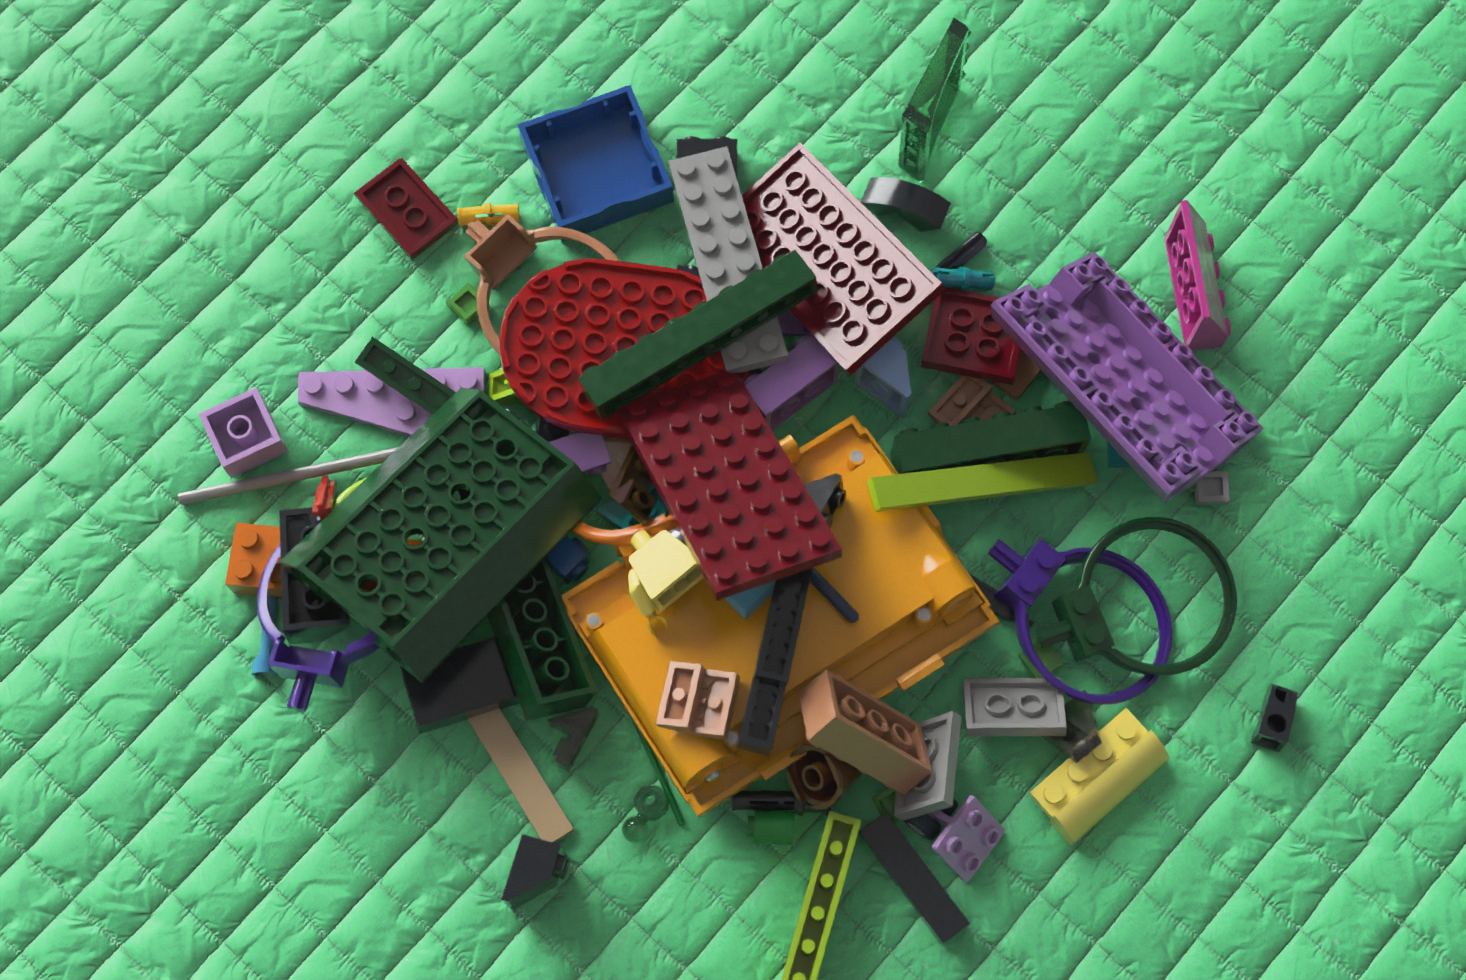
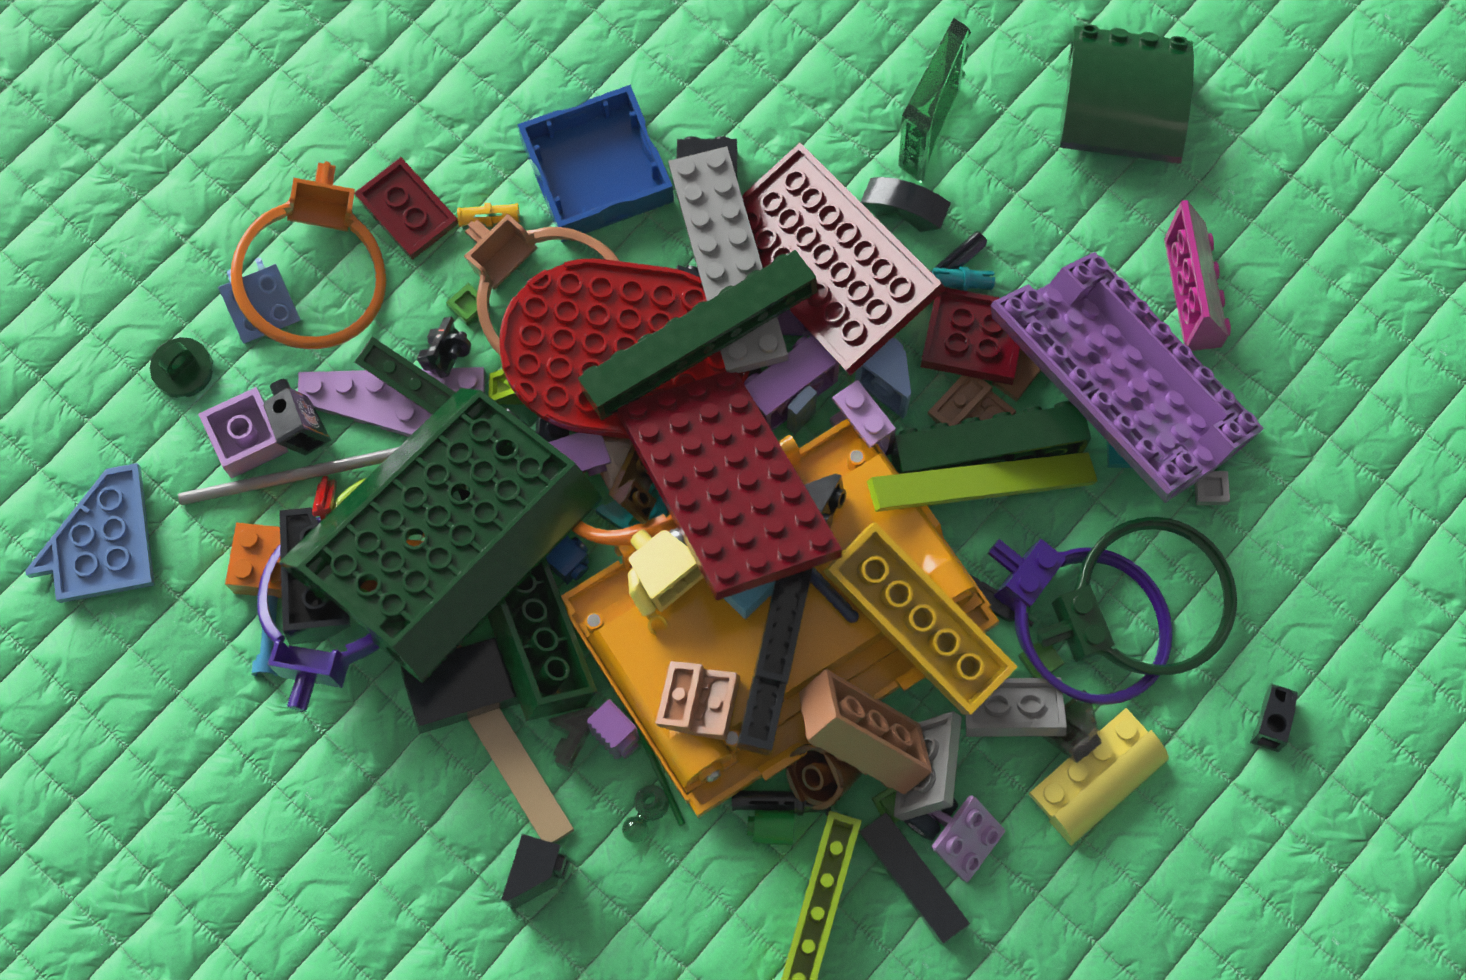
(102, 541): none -> medium blue wing
(181, 367): none -> dark green tile
(267, 295): none -> medium blue plate
(294, 419): none -> black torso
(323, 206): none -> orange brick
(445, 347): none -> black hips
(614, 730): none -> medium lavender brick
(801, 409): none -> sand blue tile
(864, 416): none -> lavender panel
(920, 619): none -> yellow brick
(1127, 94): none -> dark green slope

